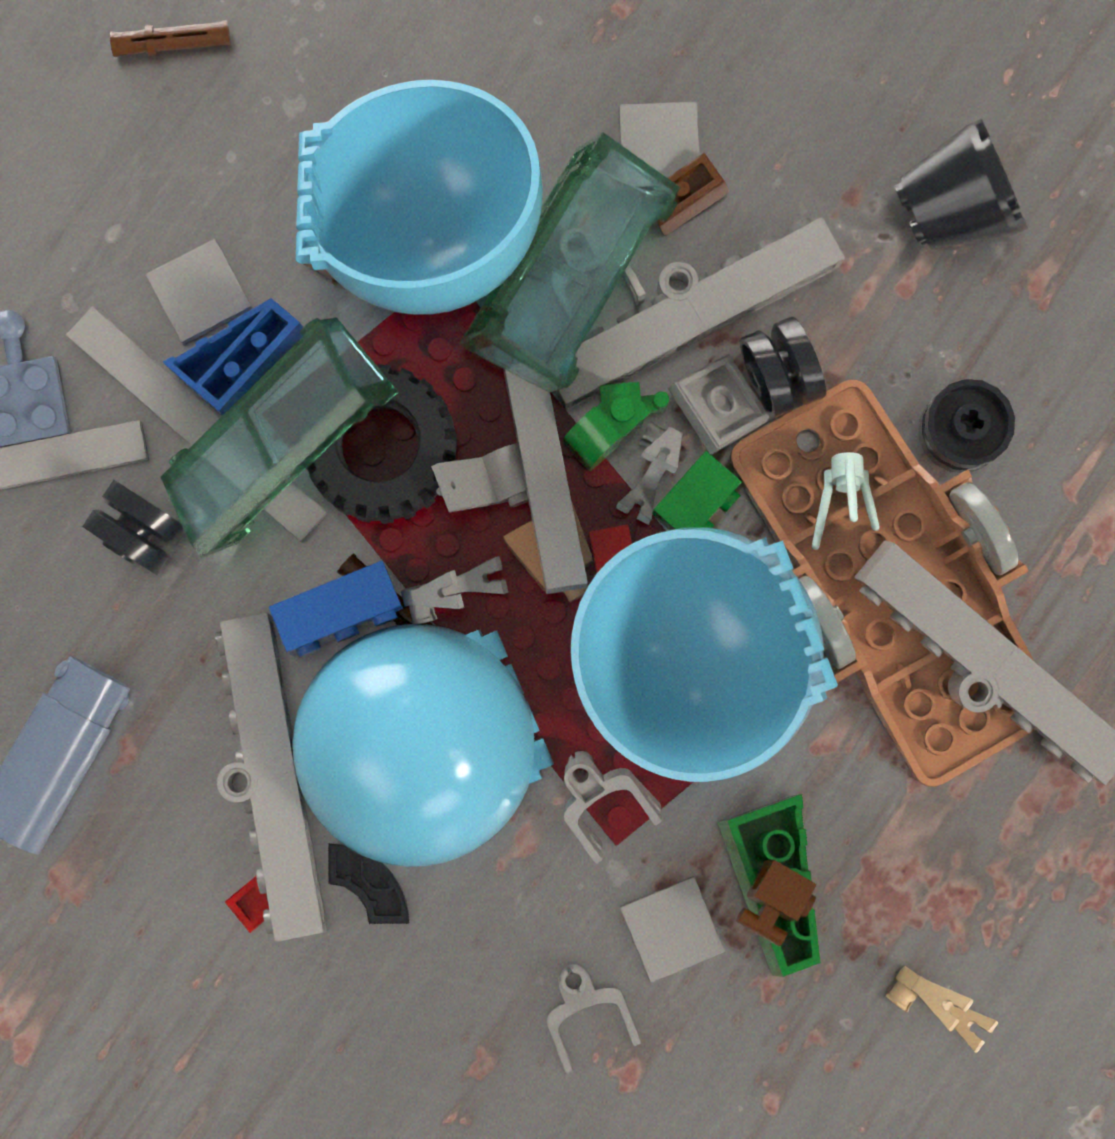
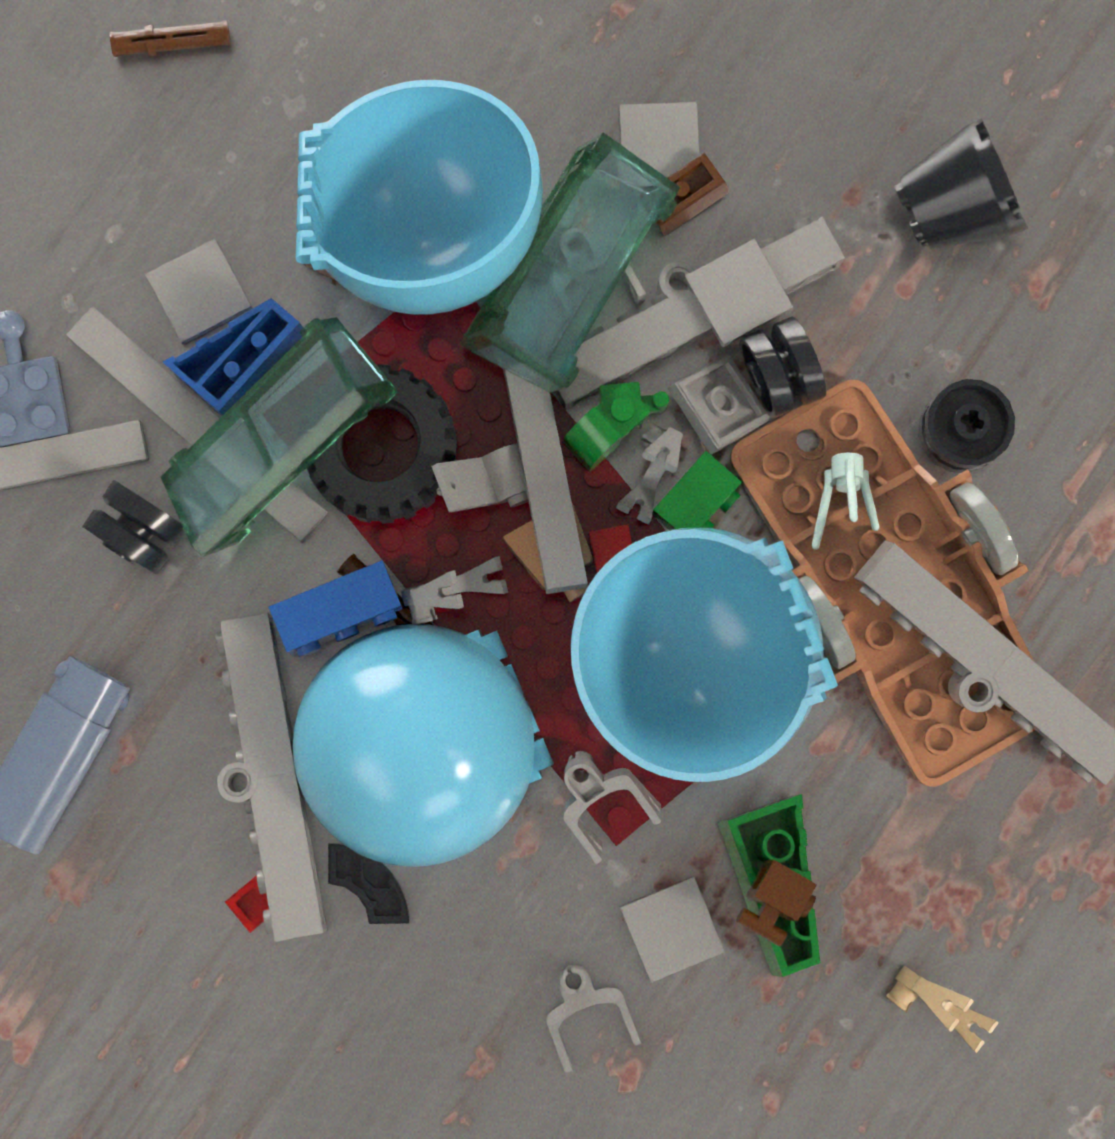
(738, 292): none -> light grey tile

